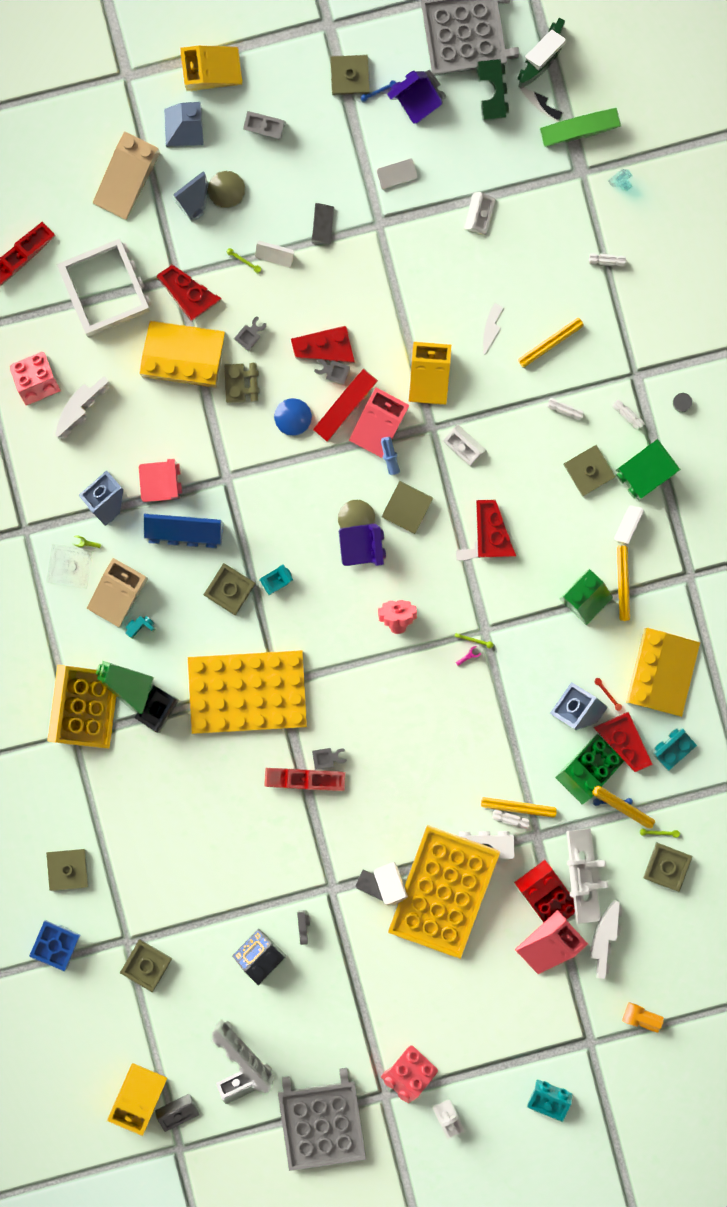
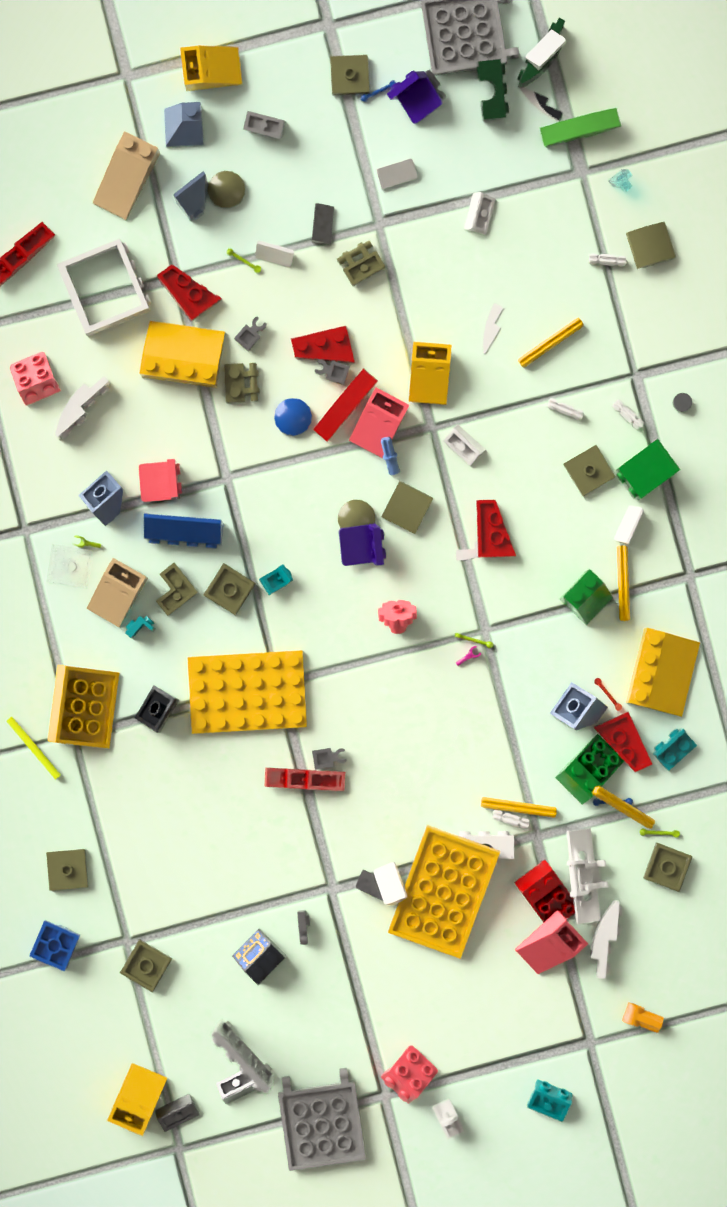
(33, 747): none -> neon yellow bar
(126, 684): green slope -> none
(180, 589): none -> olive plate
(363, 268): none -> olive plate
(650, 245): none -> olive slope

